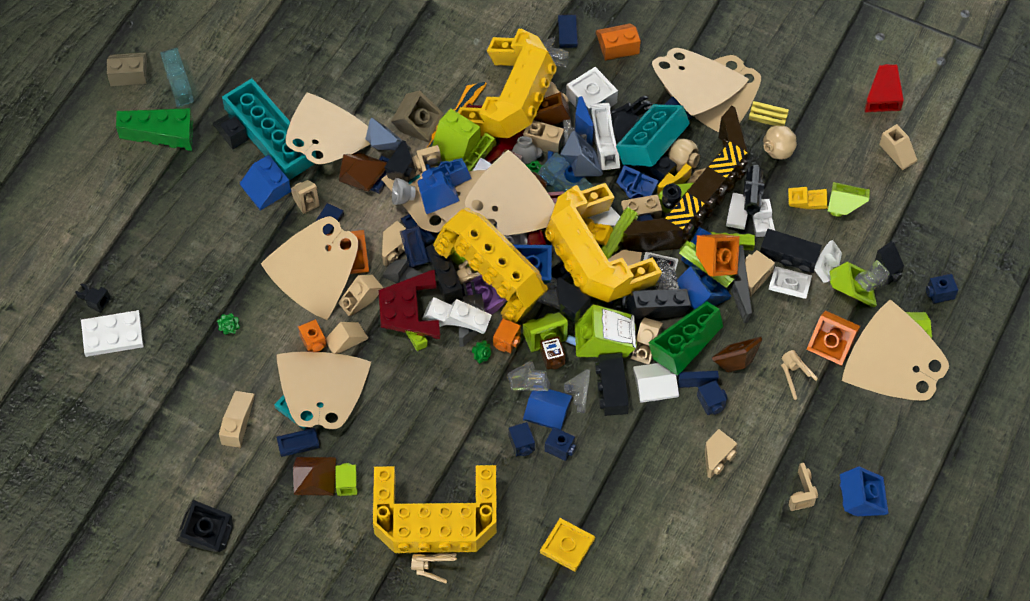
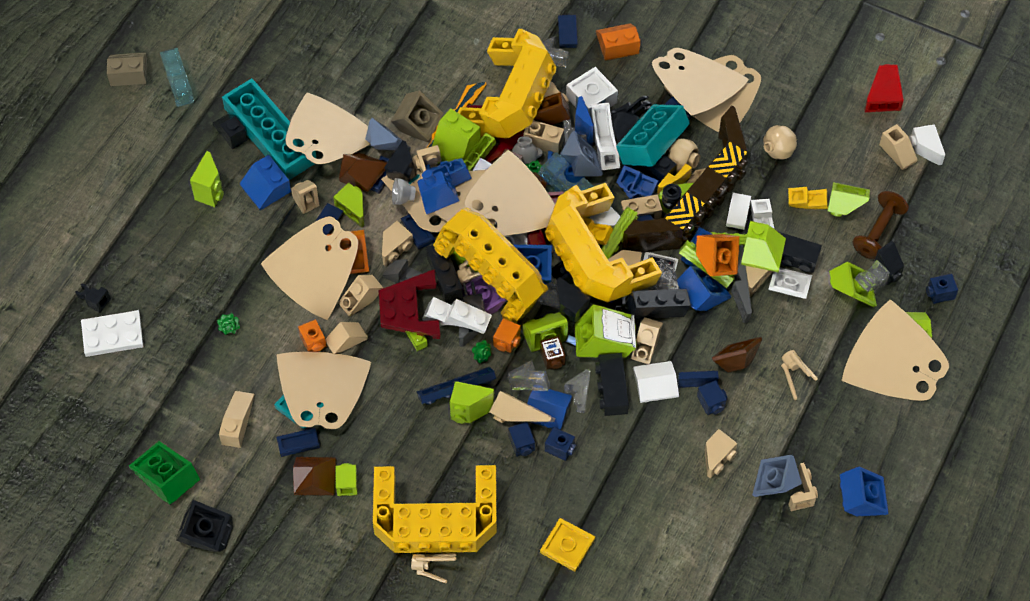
(159, 126): green wedge -> none
(165, 472): none -> green slope
(206, 182): none -> lime slope
(351, 202): none -> lime slope
(414, 246): dark blue tile -> none
(445, 389): none -> dark blue plate
(470, 402): none -> lime slope
(514, 410): none -> tan slope
(686, 338): green wedge -> none
(753, 189): black piece -> none
(763, 247): none -> lime slope
(769, 112): light yellow tile -> none
(776, 476): none -> sand blue slope
(828, 259): white slope -> none
(833, 337): orange slope -> none
(892, 204): none -> reddish brown hose
(927, 143): none -> white slope

